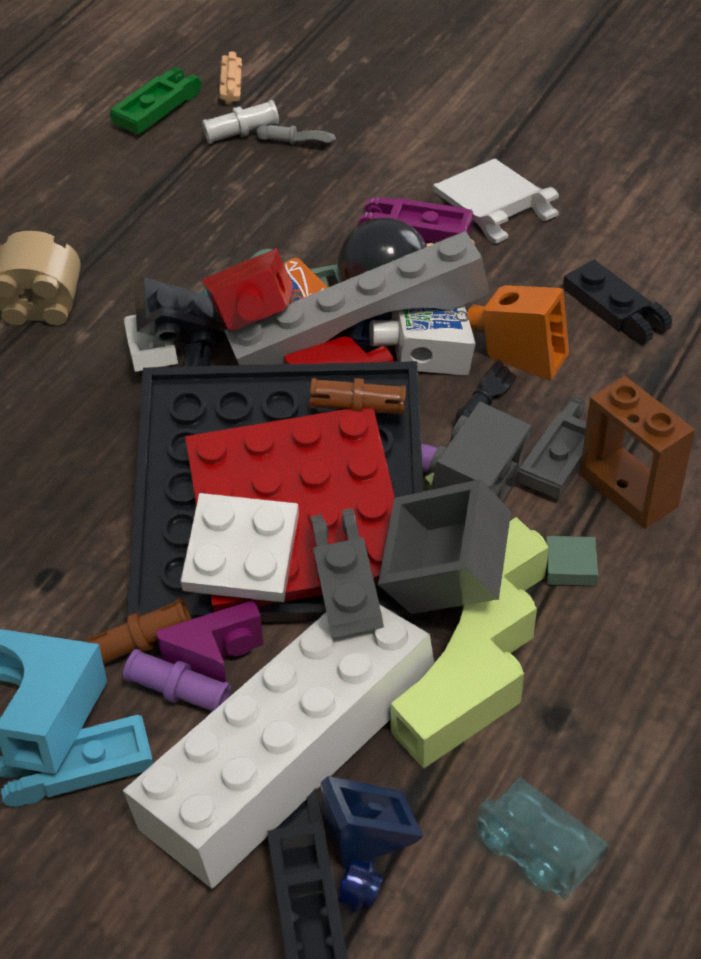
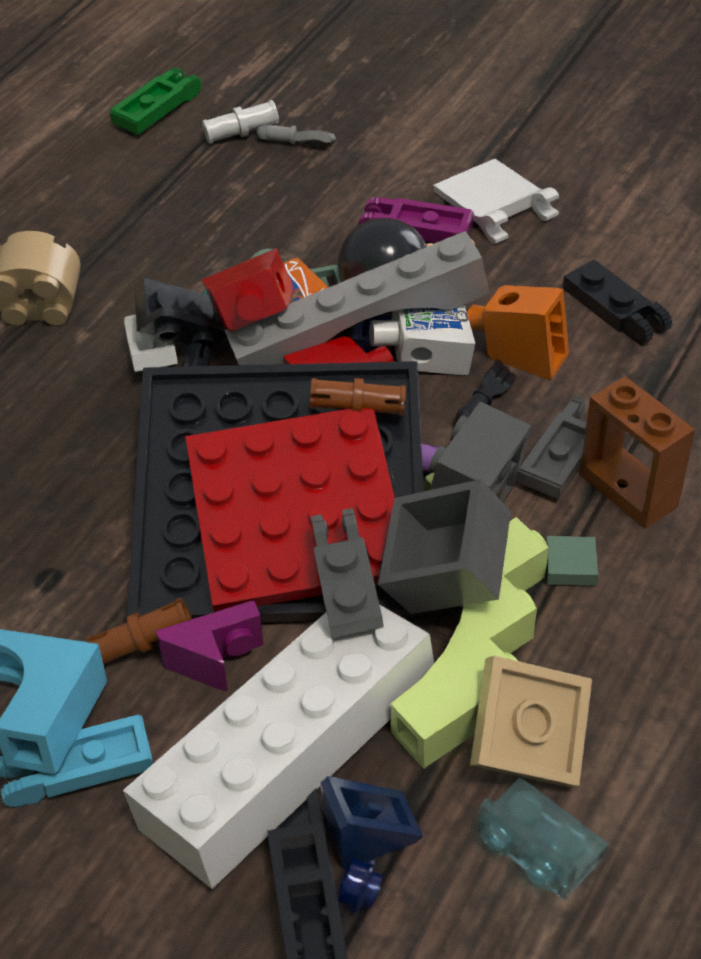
(175, 681): medium lavender pin -> none
(230, 78): light nougat axle -> none
(240, 547): white plate -> none
(531, 722): none -> tan plate

